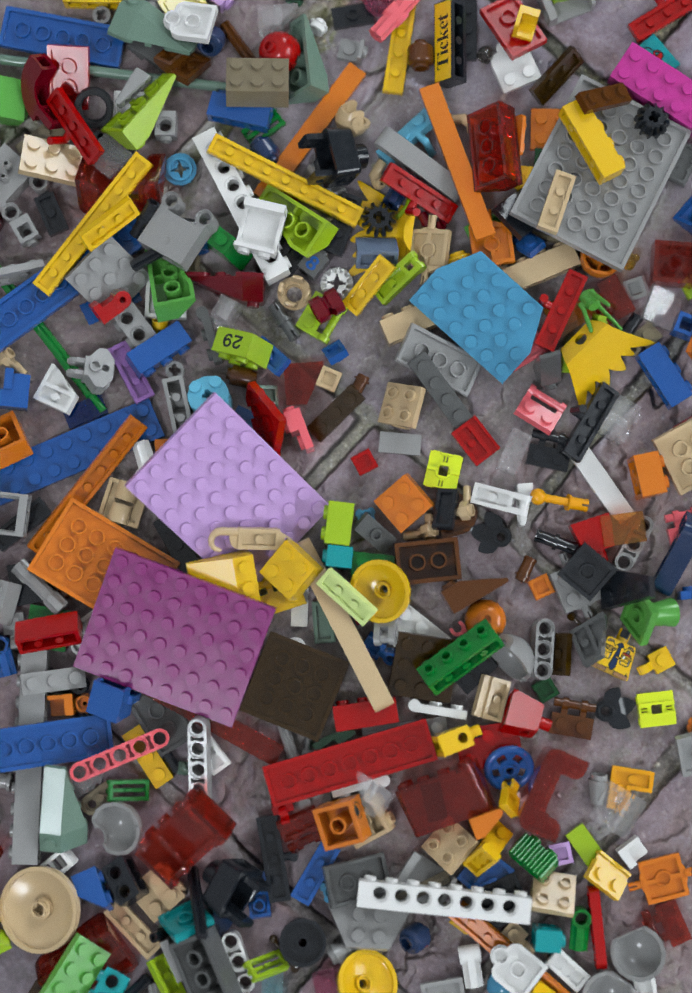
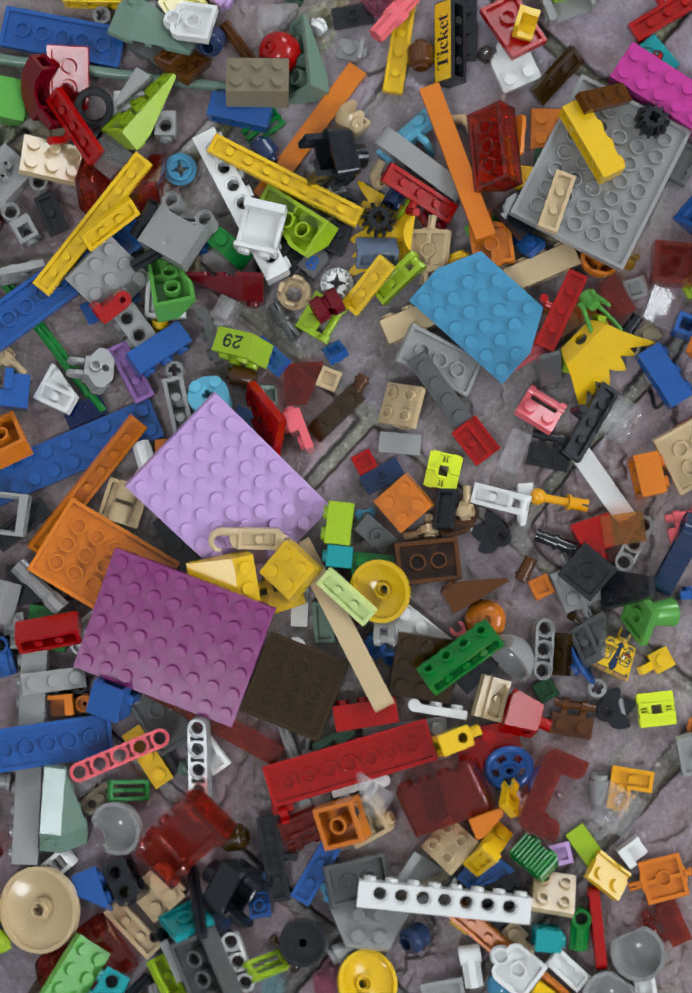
(238, 839): none -> dark brown head
(381, 476): none -> dark blue plate
(578, 668): none -> blue dish
(602, 691): none -> light grey bush

